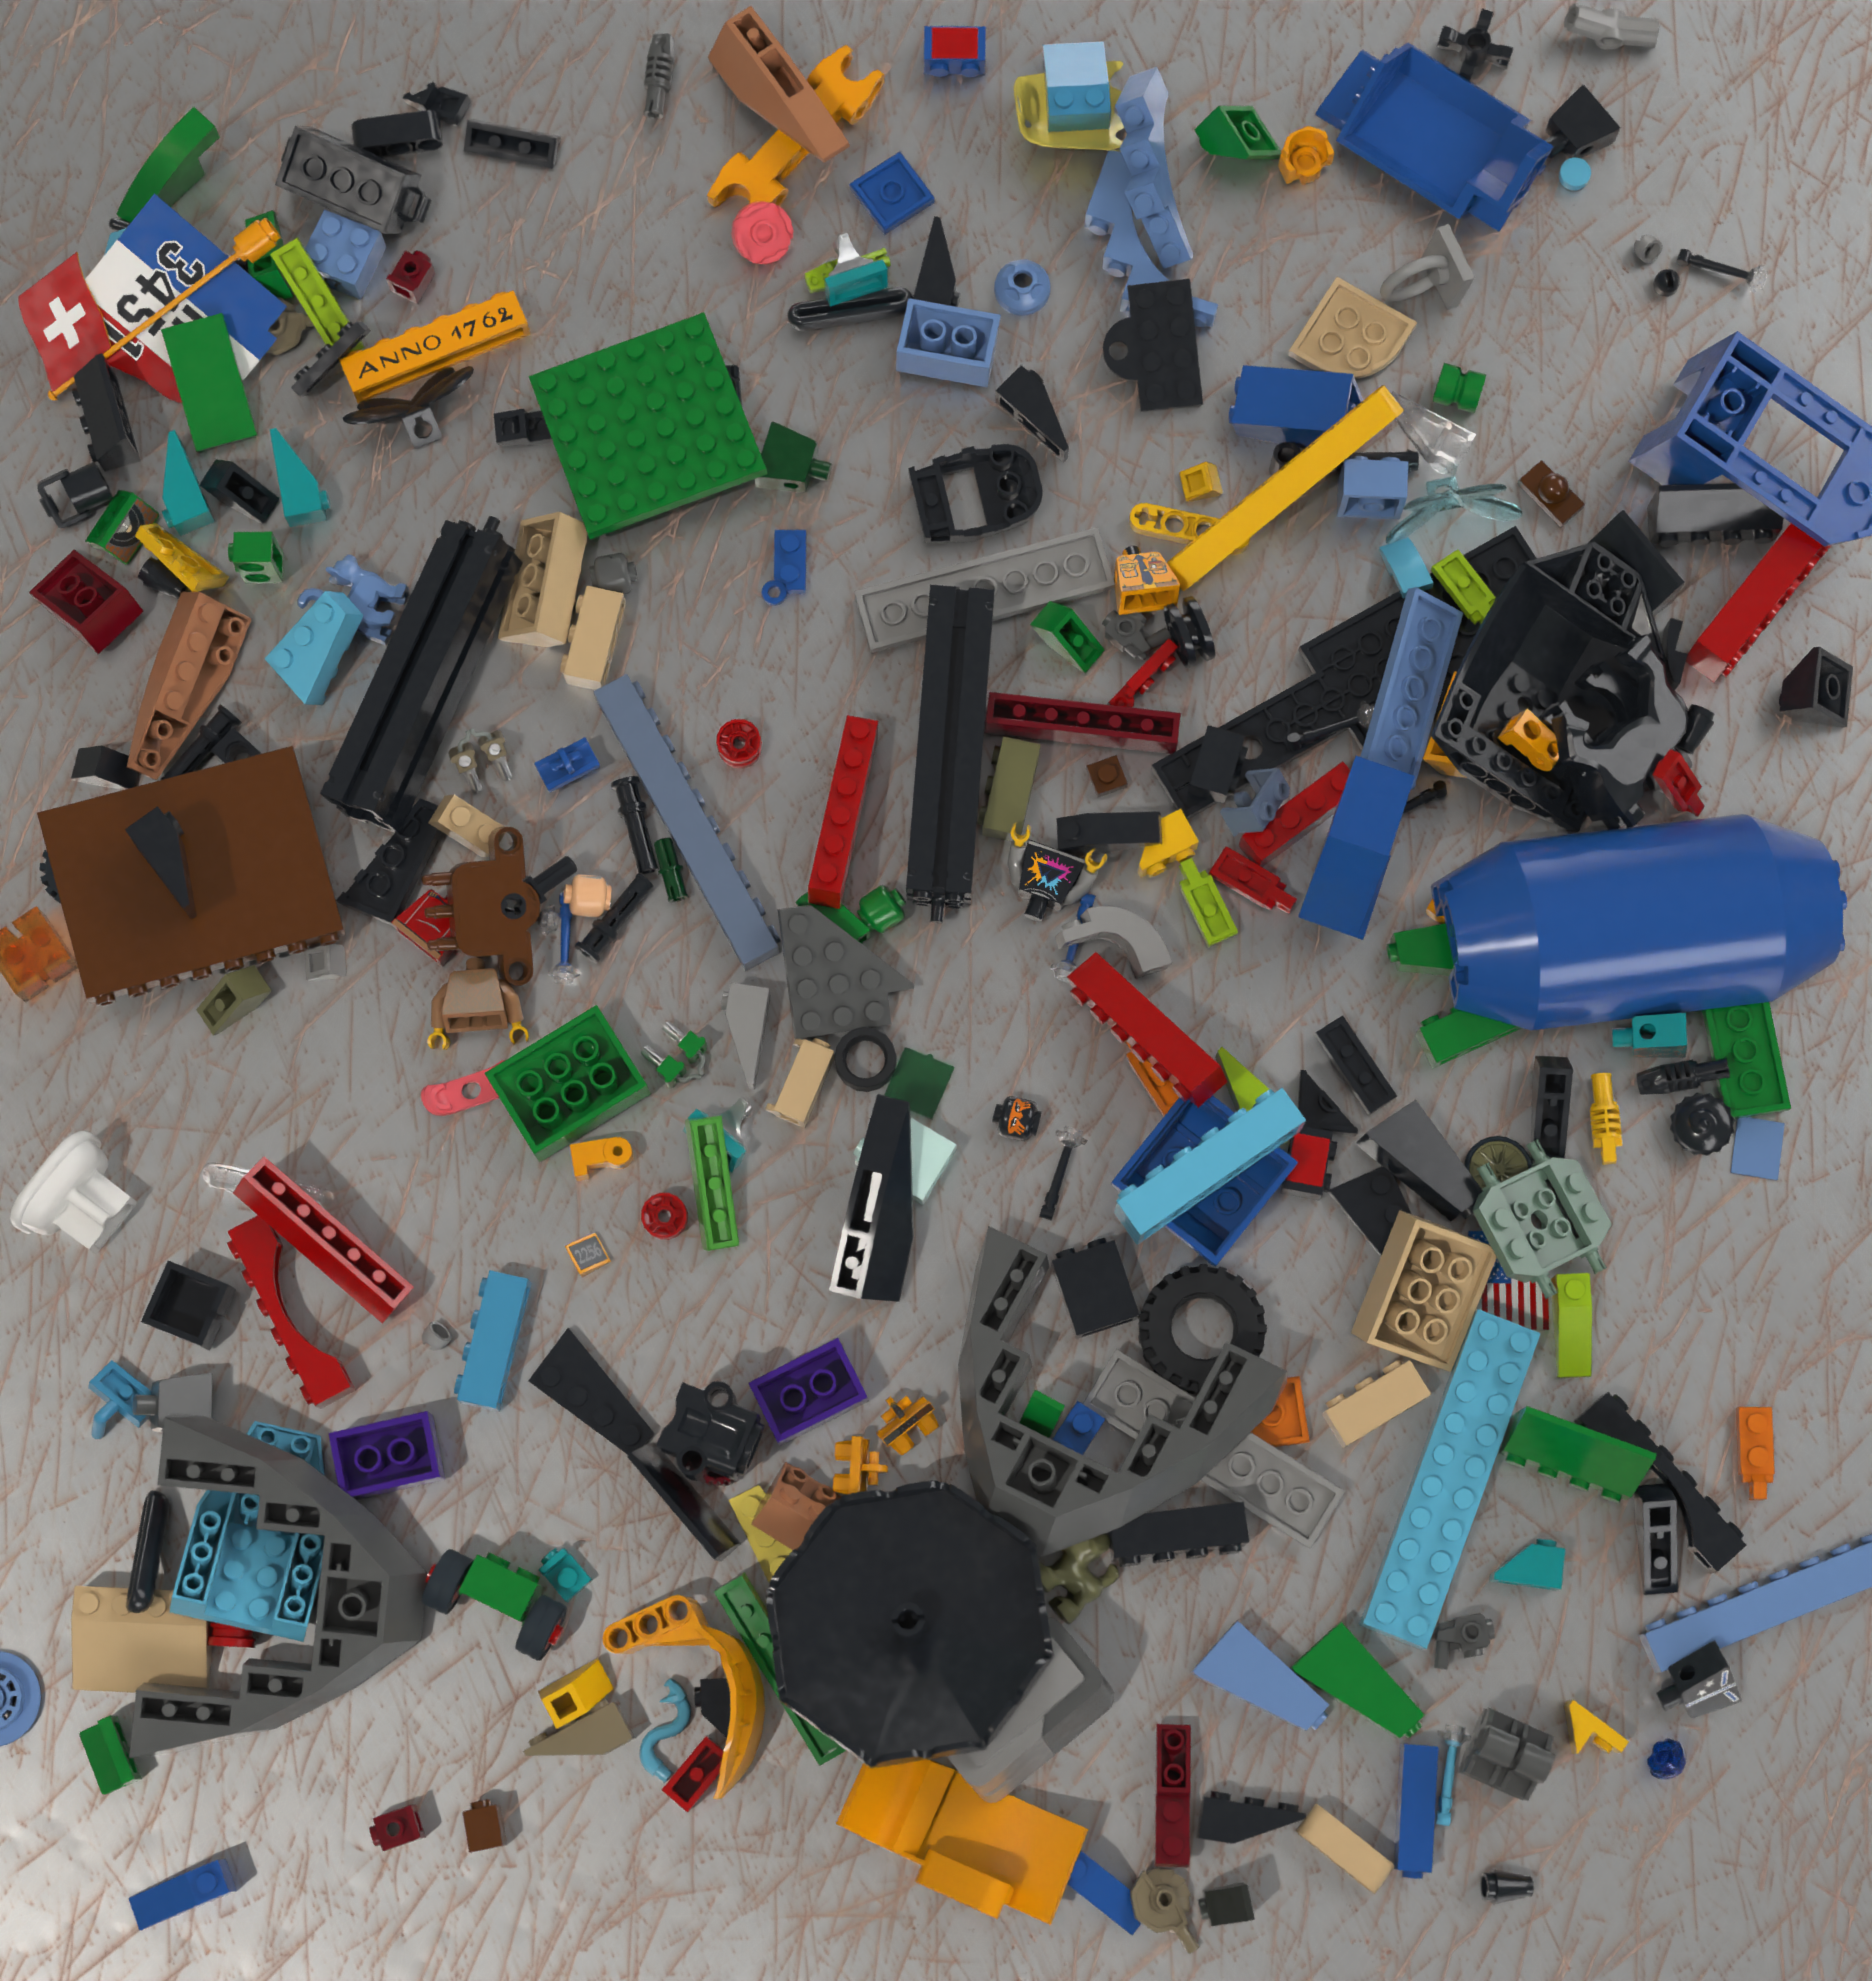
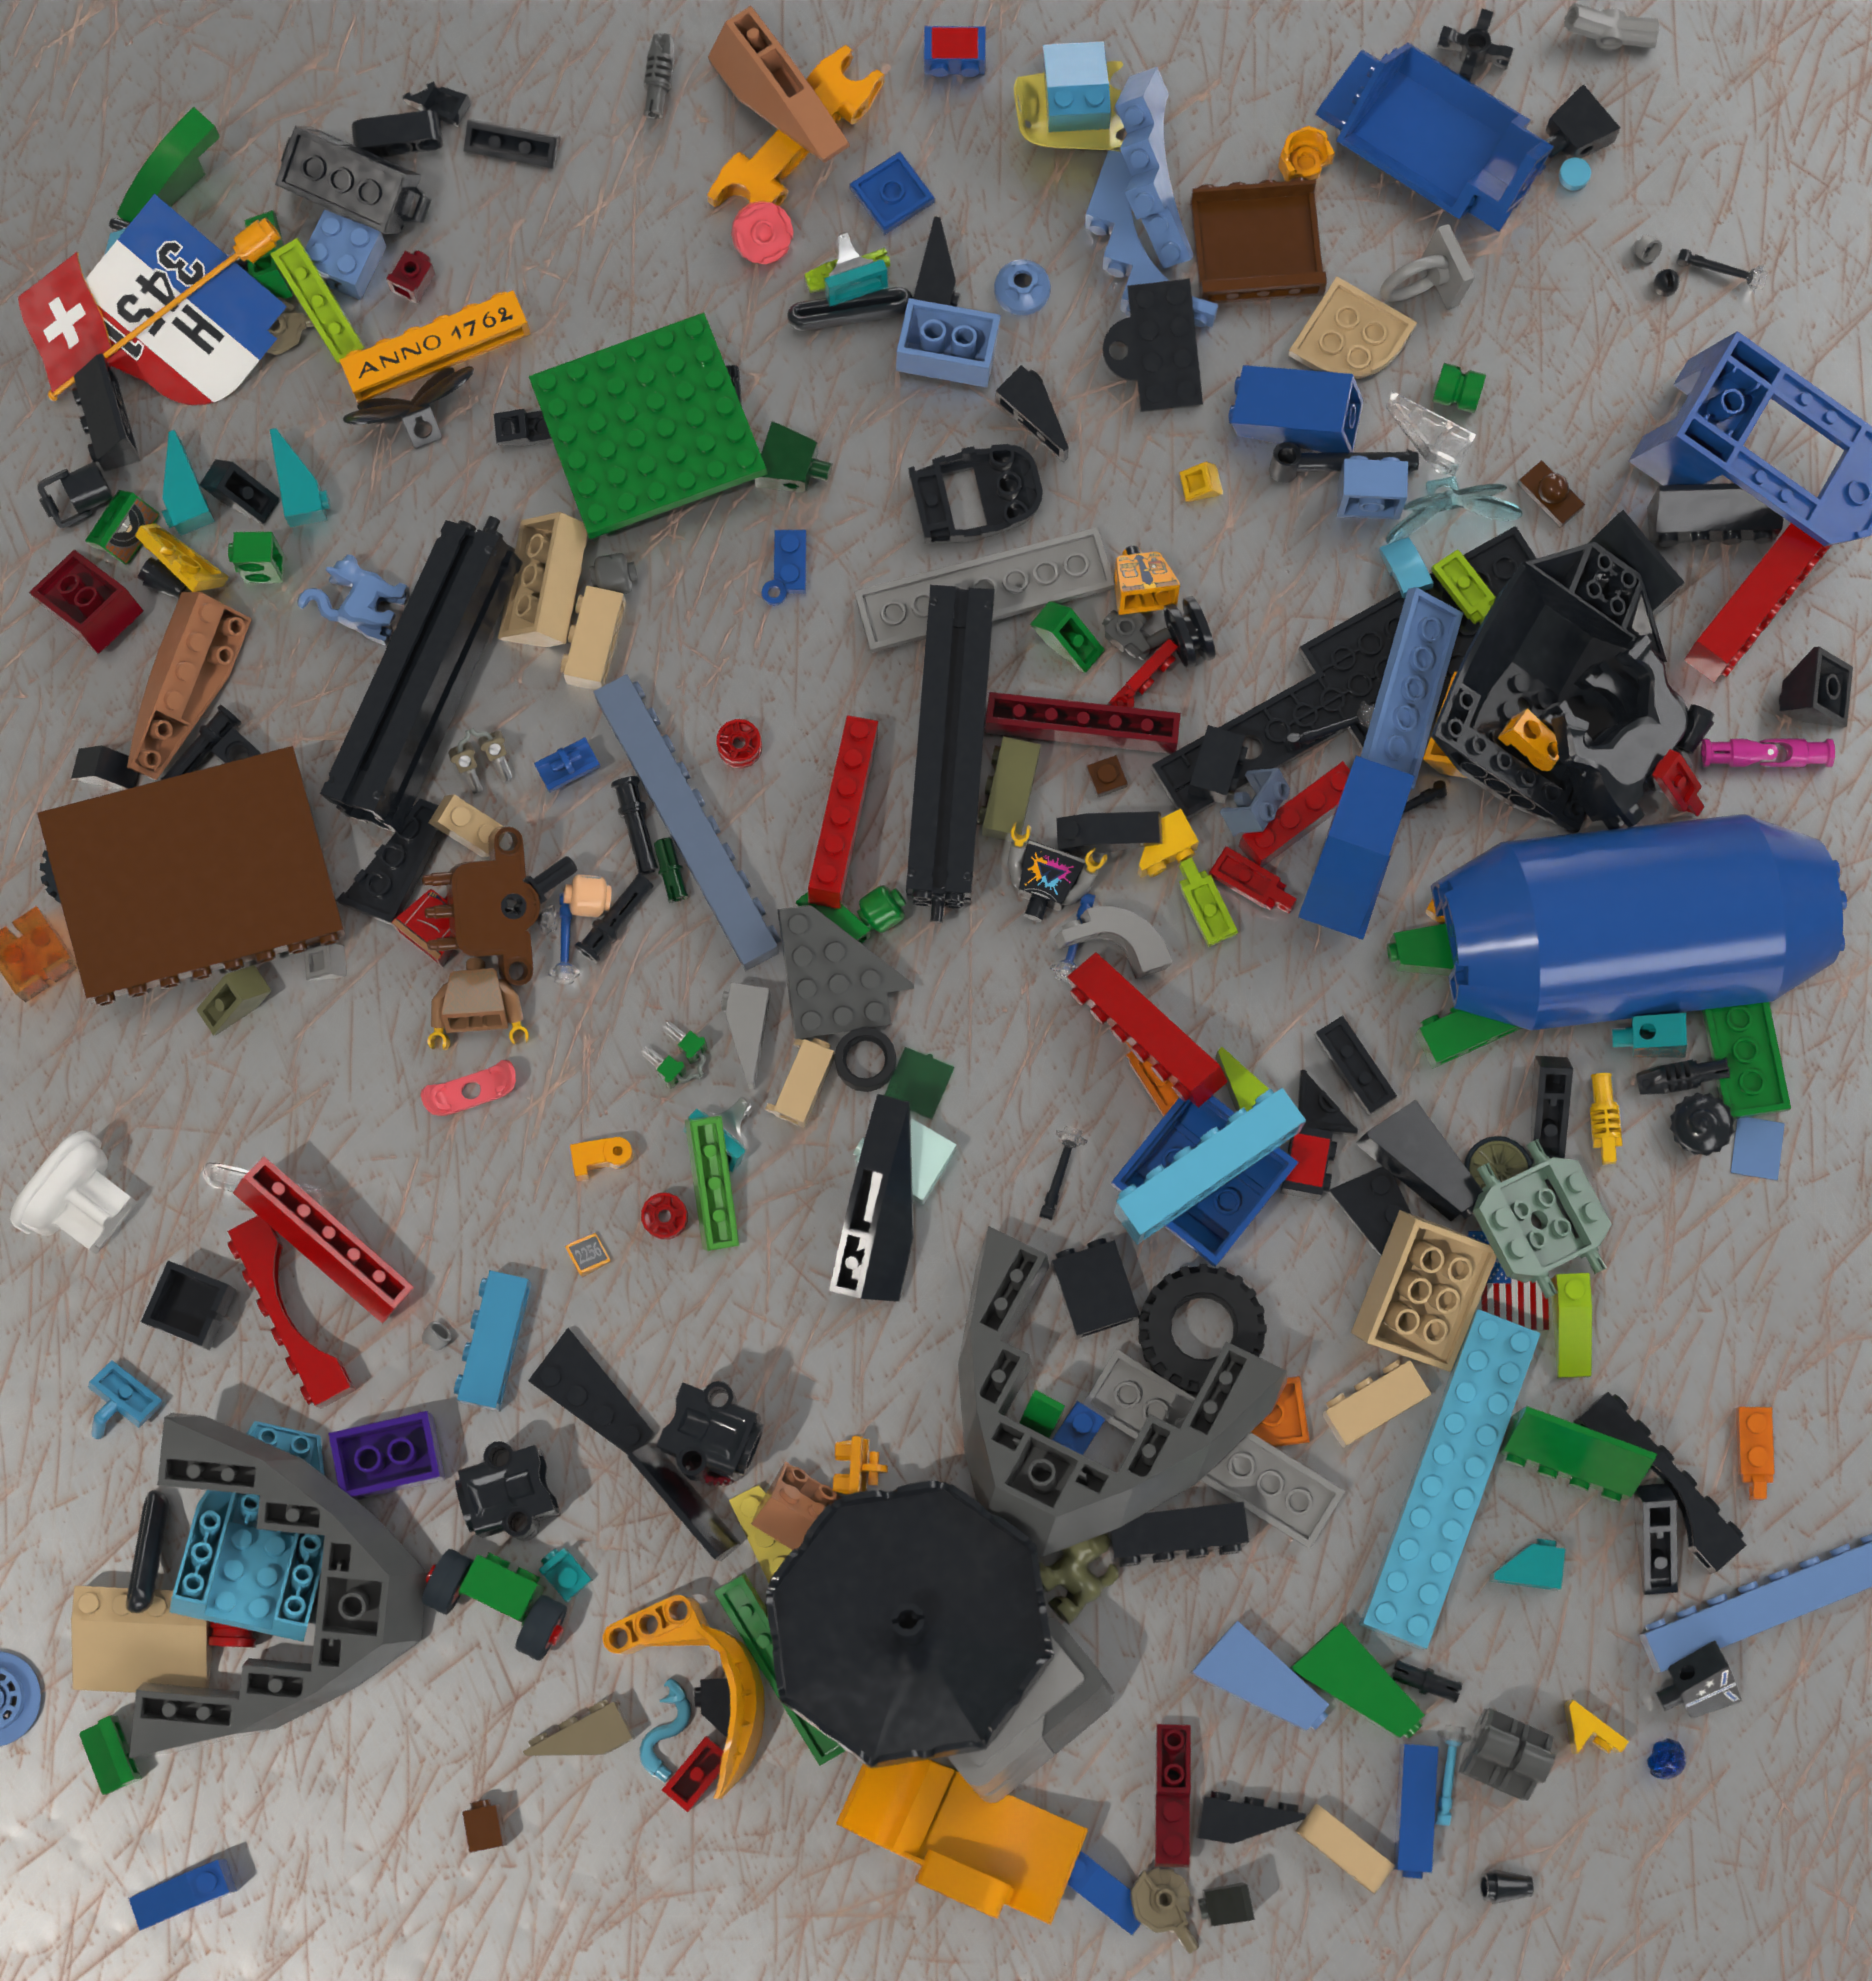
(160, 844): black slope -> none
(176, 1395): dark grey torso -> none
(209, 382): green tile -> none
(314, 646): medium azure wedge -> none
(330, 357): black plate -> none
(409, 1823): dark red brick -> none
(498, 1496): none -> black piece
(568, 1083): green slope -> none
(575, 1693): yellow slope -> none
(808, 1391): dark purple brick -> none
(917, 1414): light orange hips -> none
(1017, 1118): black head -> none
(1189, 520): yellow beam -> none
(1236, 134): green slope -> none
(1257, 241): none -> reddish brown panel
(1284, 487): yellow beam -> none
(1426, 1681): none -> black pin
(1464, 1633): dark grey piece -> none
(1675, 659): black slope -> none
(1746, 752): none -> dark pink piece

